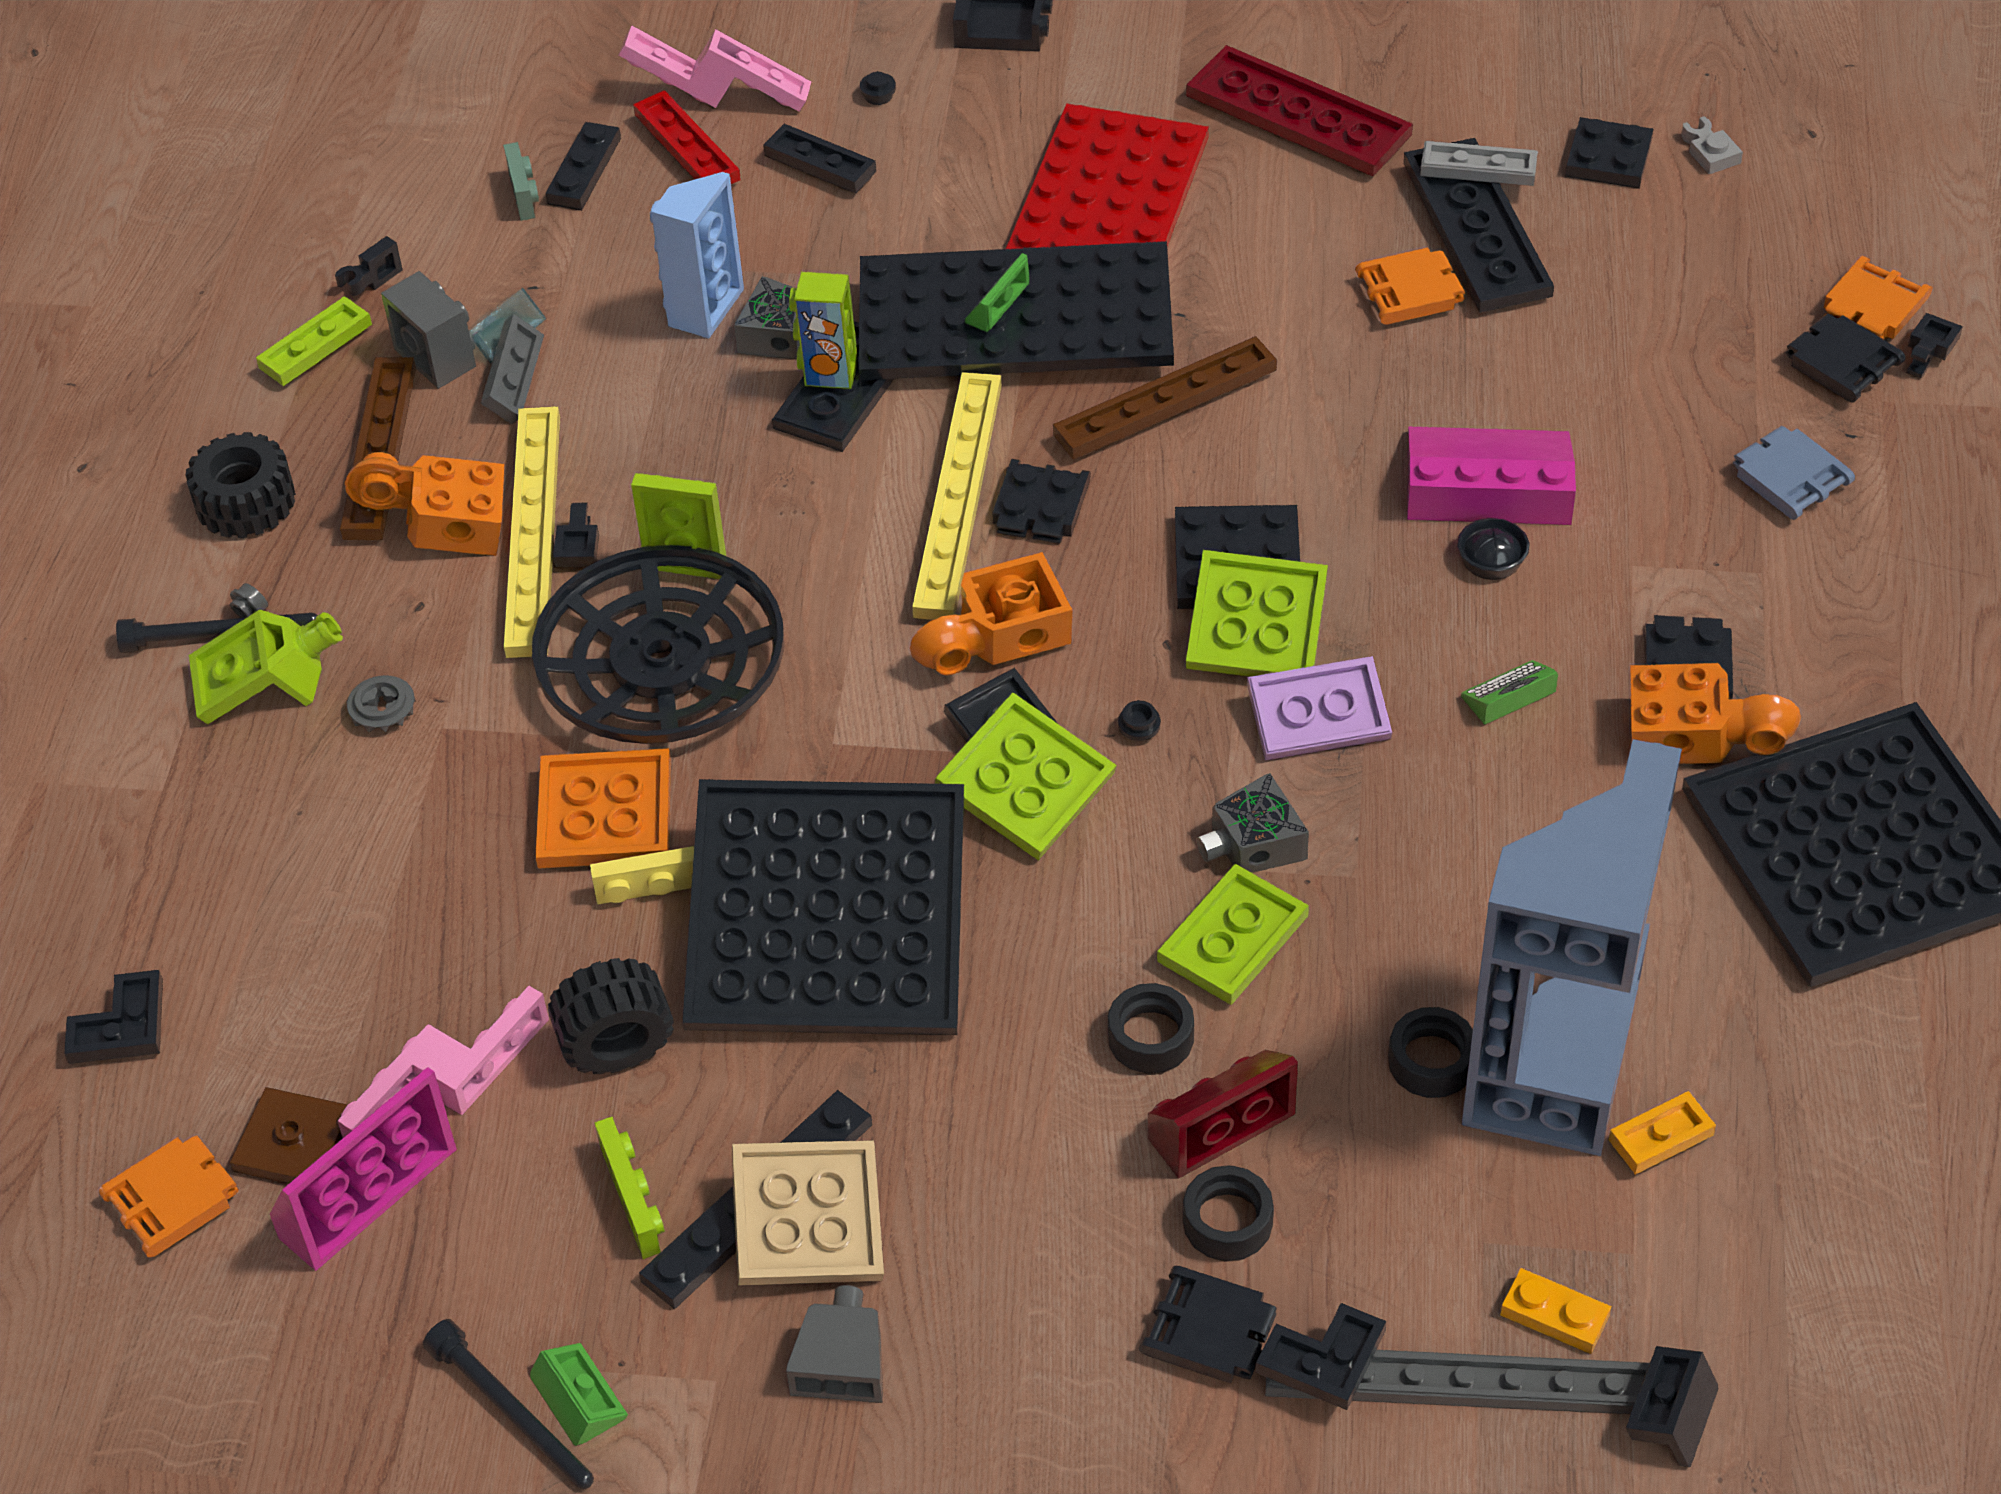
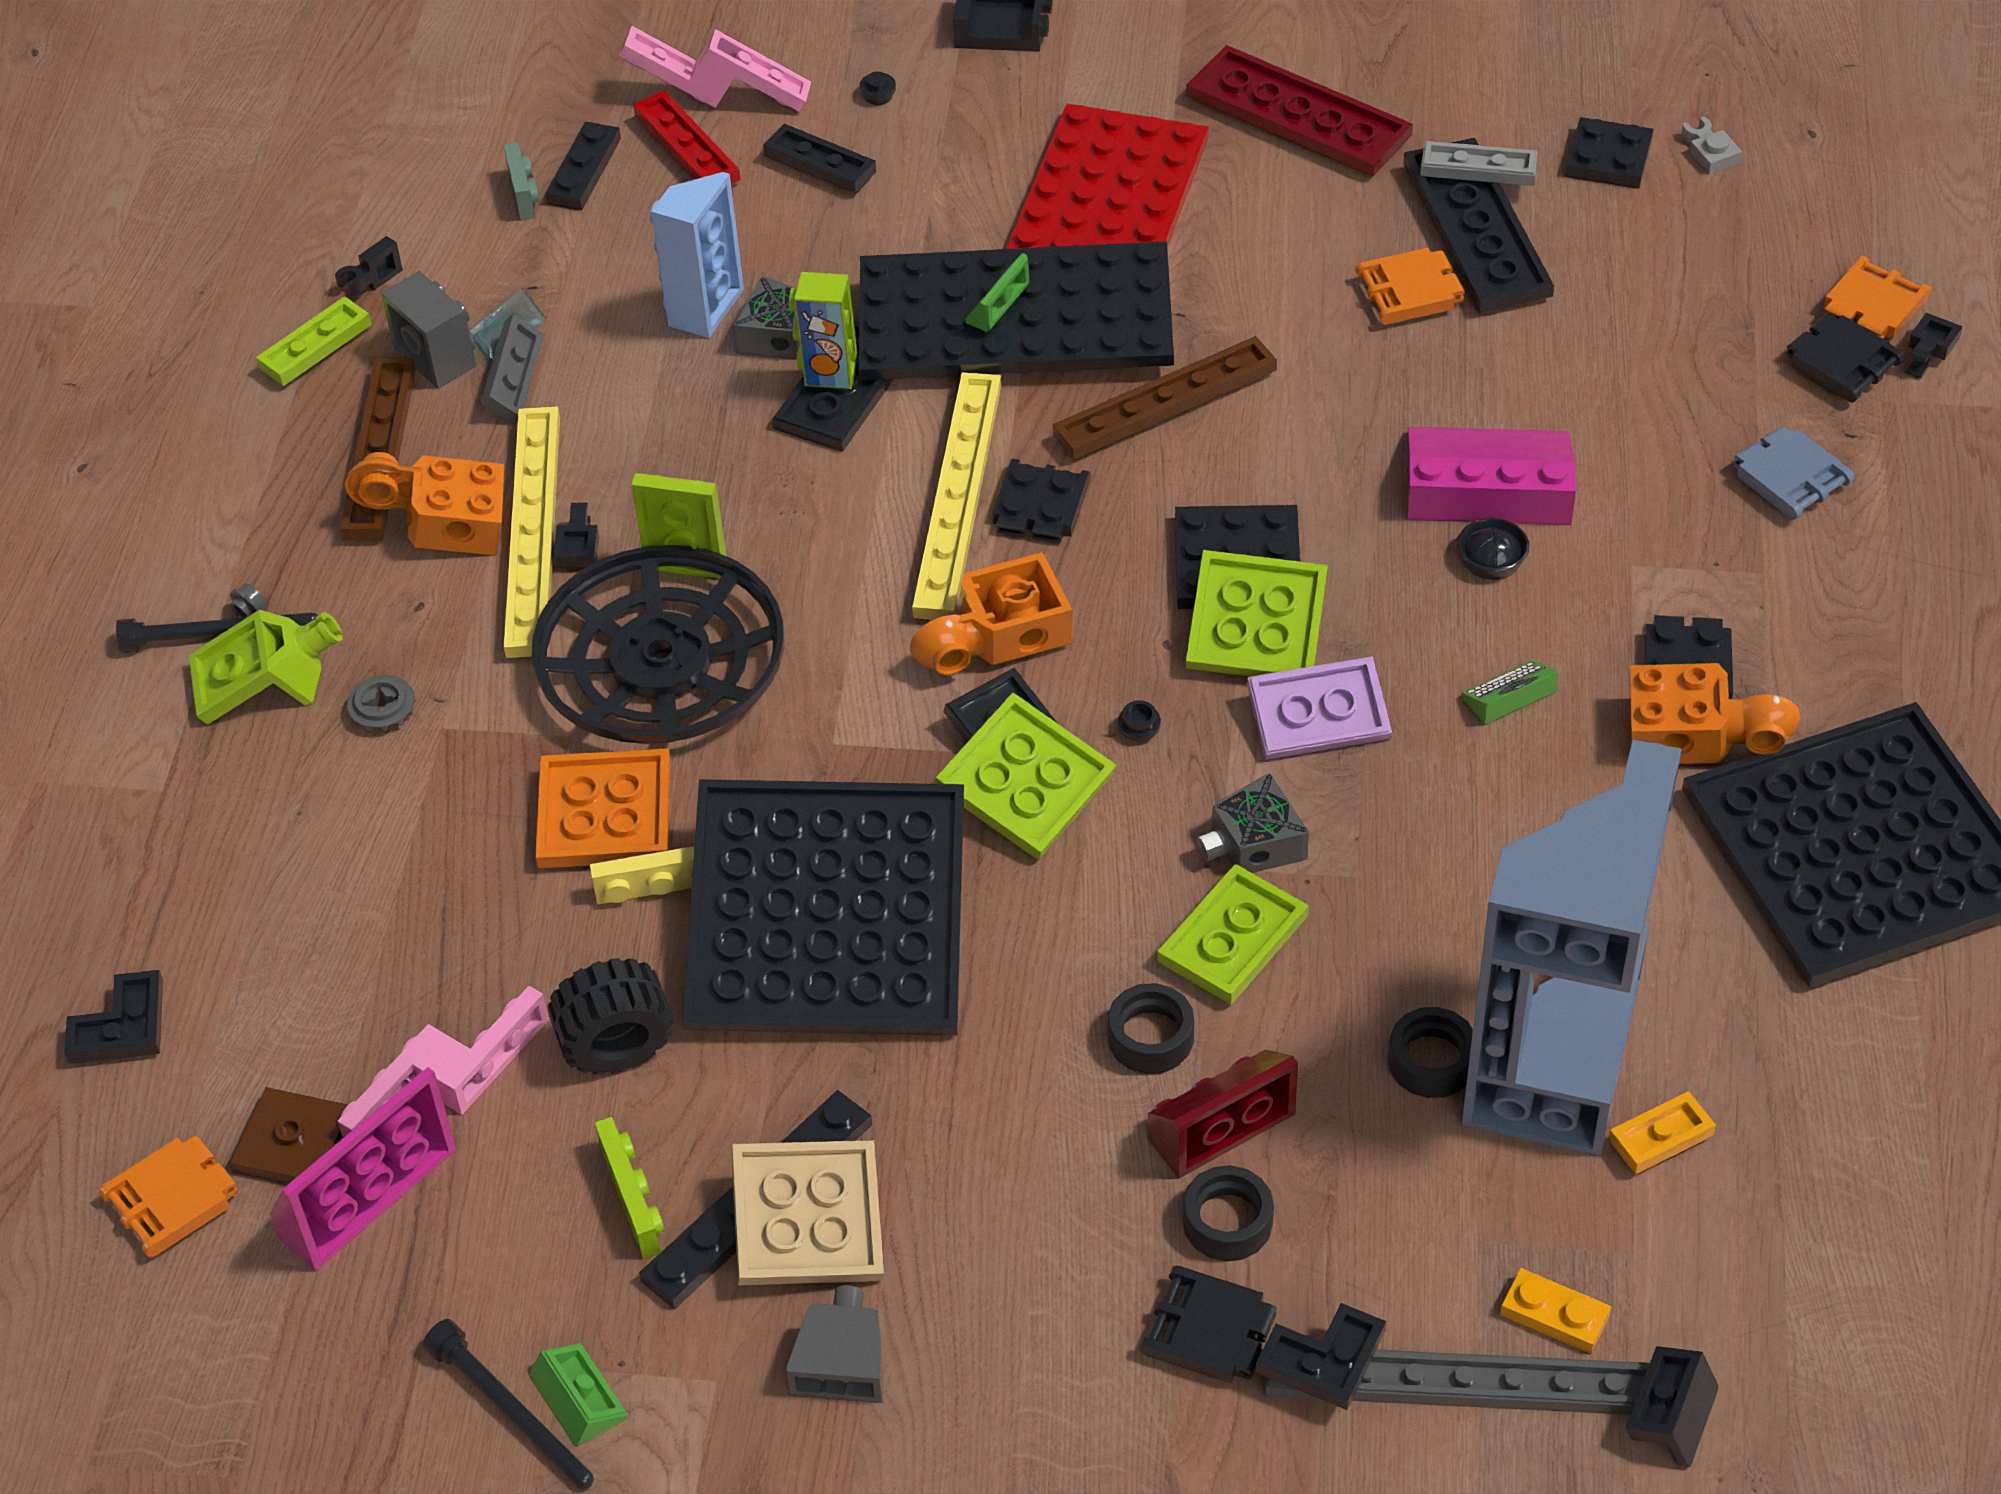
(240, 484): black tyre -> none

